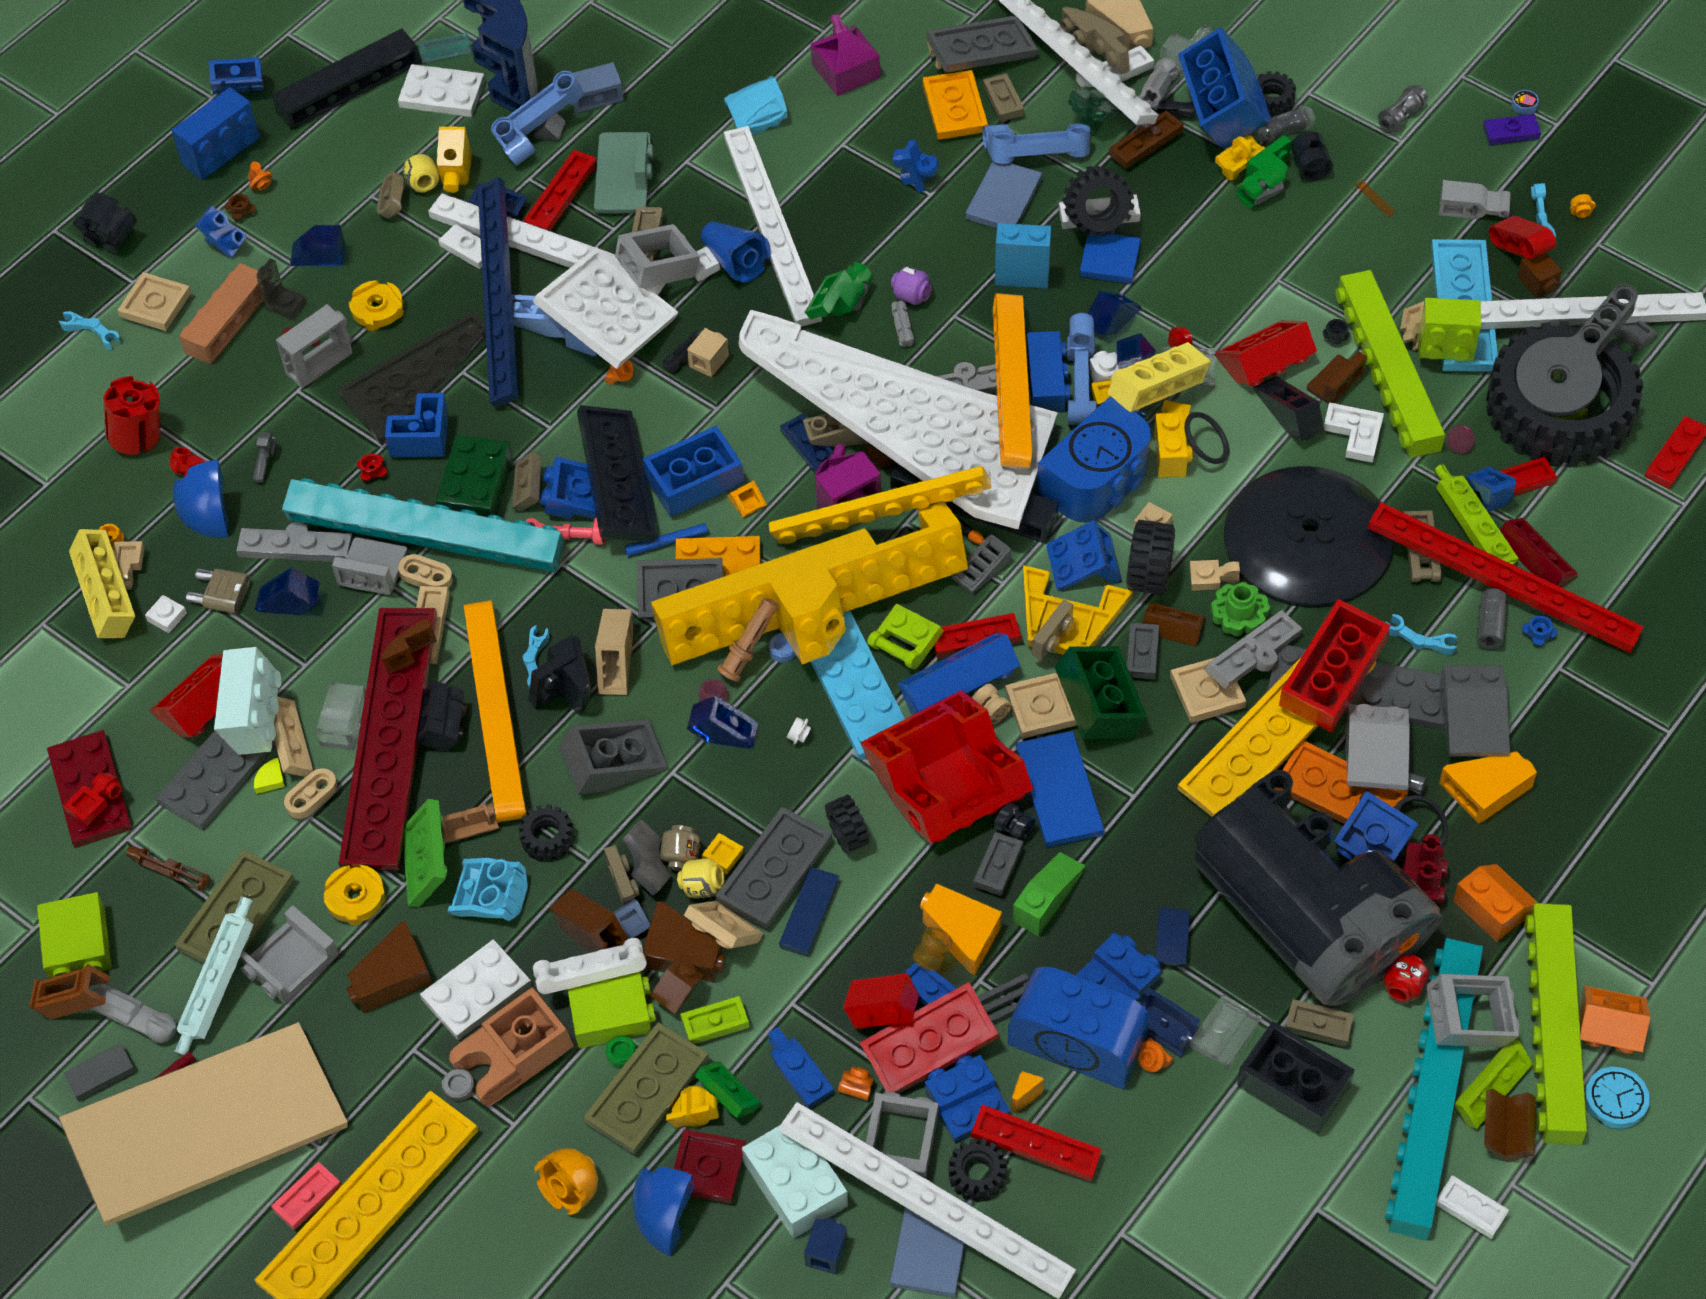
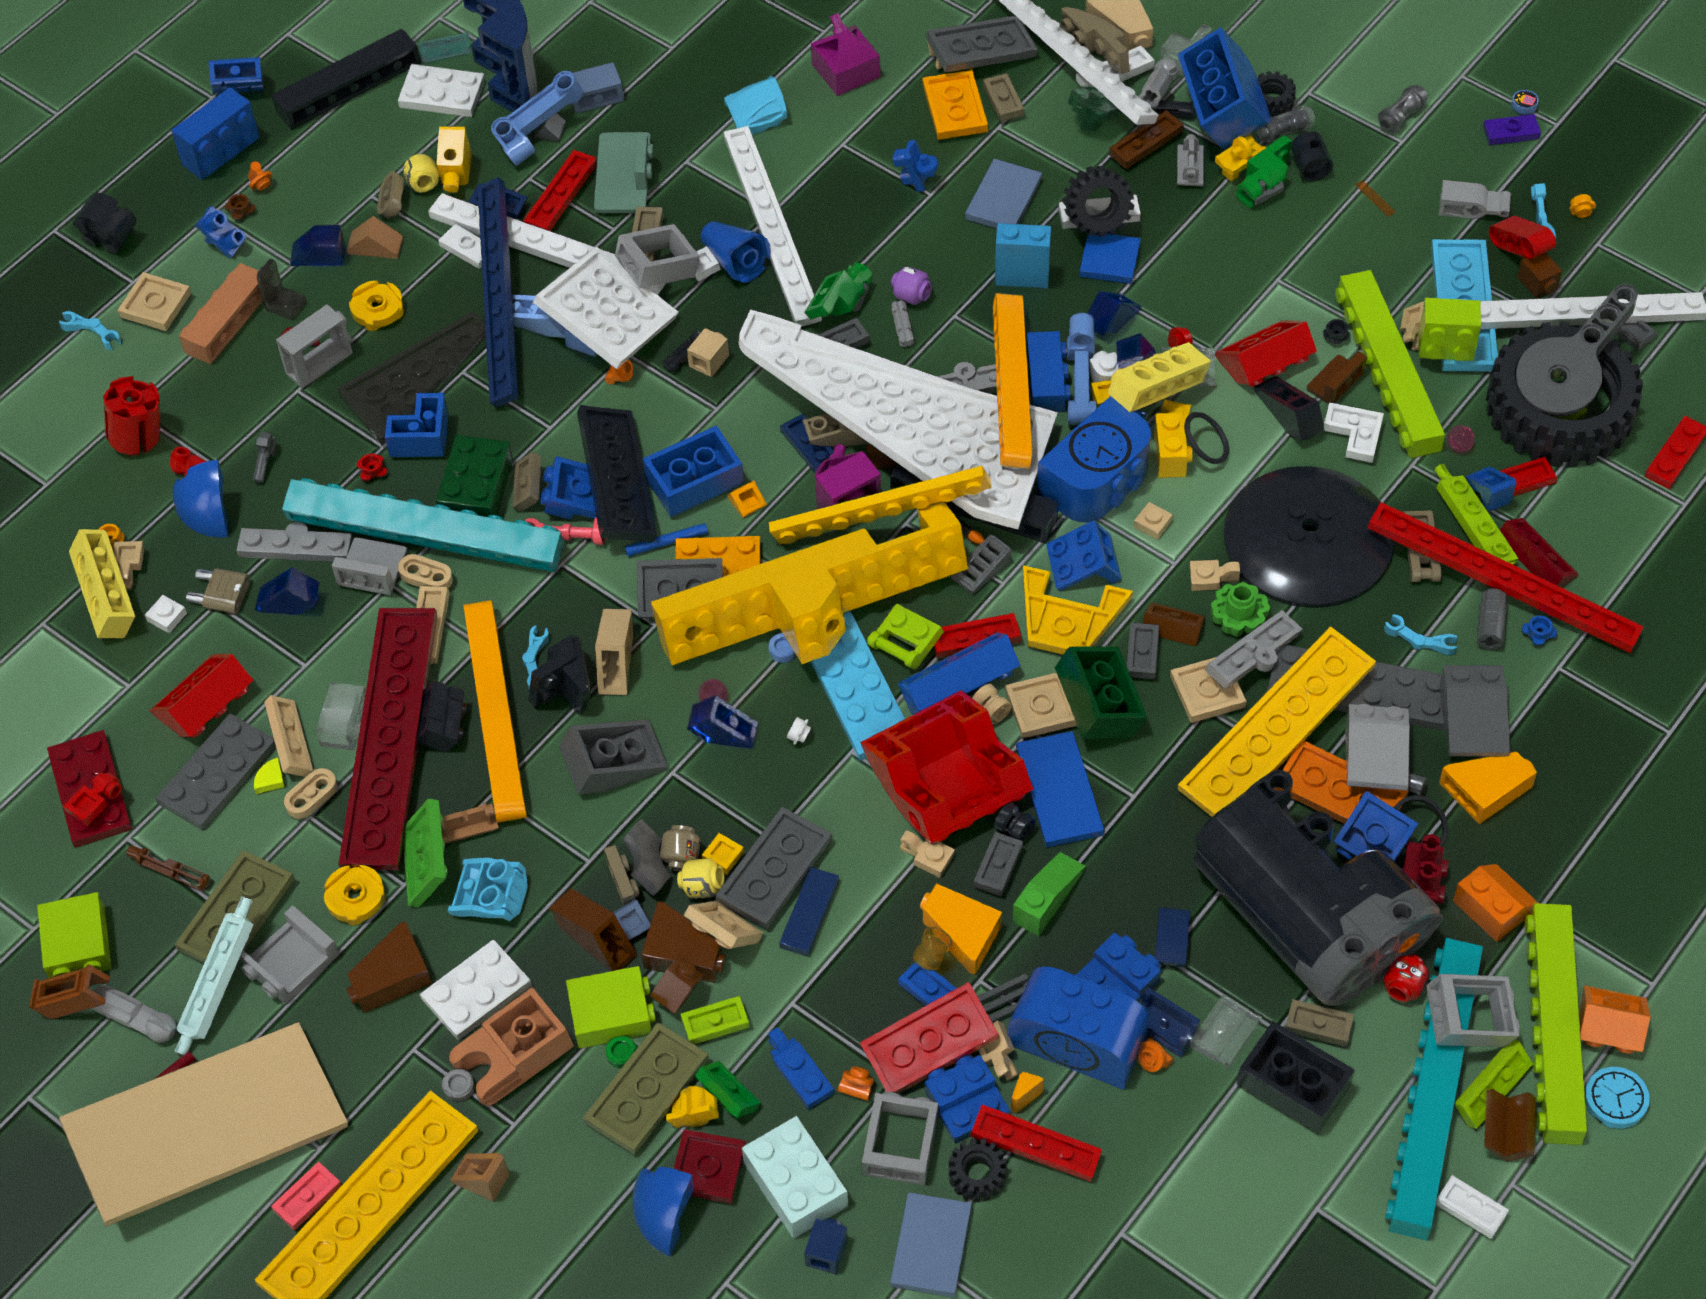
(99, 1072): dark grey tile -> none
(247, 701): light aqua brick -> none
(375, 240): none -> medium nougat slope
(400, 650): reddish brown slope -> none
(482, 1174): none -> medium nougat slope
(546, 848): black tyre -> none
(567, 1179): light orange cylinder -> none
(589, 967): white plate -> none
(742, 650): medium nougat pin -> none
(847, 823): black tyre -> none
(848, 333): none -> dark grey plate
(881, 1001): red brick -> none
(927, 1200): white plate -> none
(928, 856): none -> tan plate
(997, 1051): none -> tan plate
(1004, 145): medium blue piece -> none
(1048, 636): dark tan plate -> none
(1150, 557): black tyre -> none
(1190, 162): none -> light grey hinge
(1334, 665): red brick -> none

